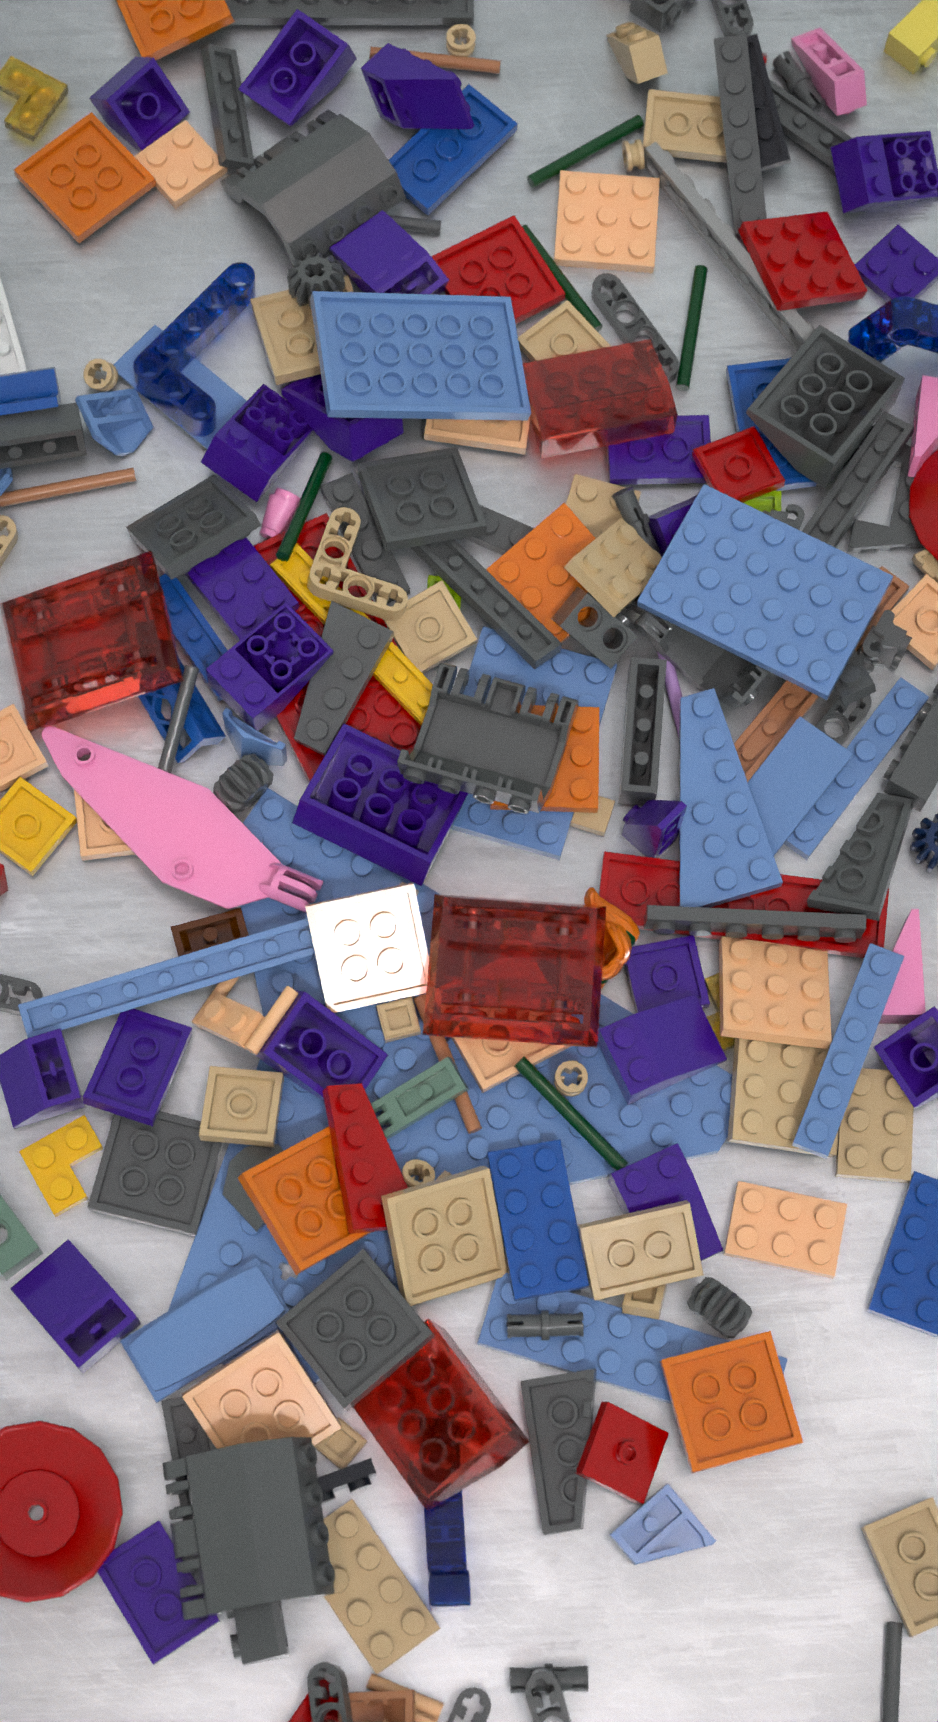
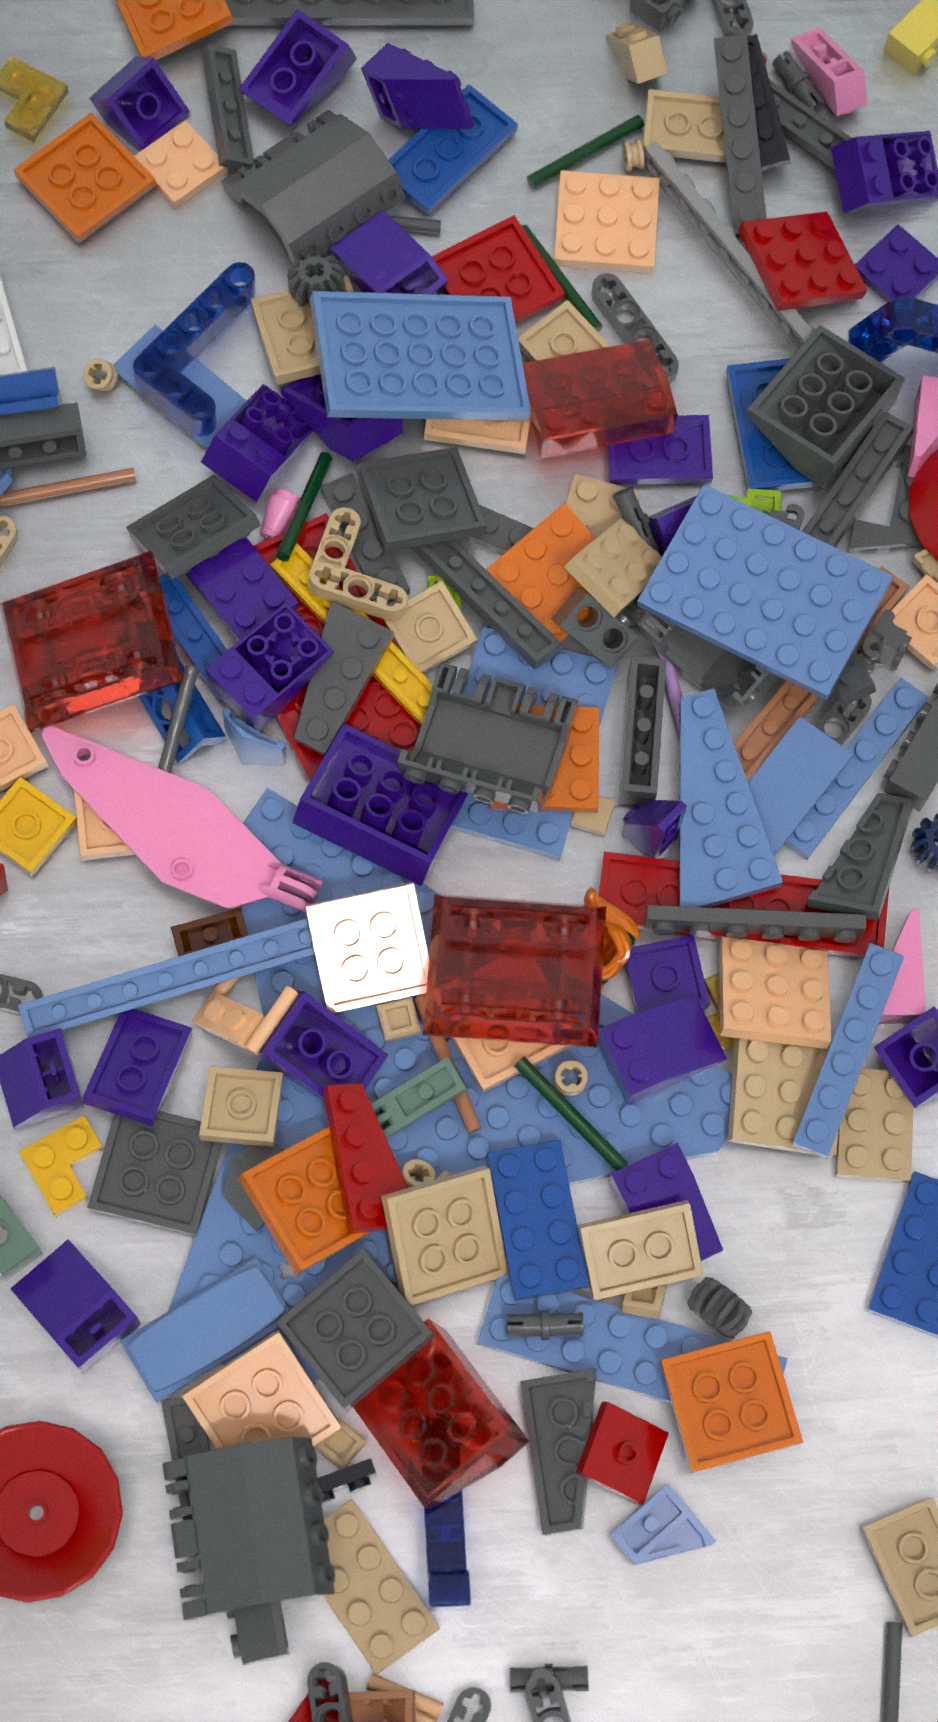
(116, 419): medium blue slope -> none
(147, 1591): dark purple plate -> none
(243, 783): dark grey gear -> none
(454, 62): nougat bar -> none
(458, 31): tan bush -> none
(691, 328): dark green bar -> none
(739, 465): red plate -> none
(785, 1229): light nougat plate -> none

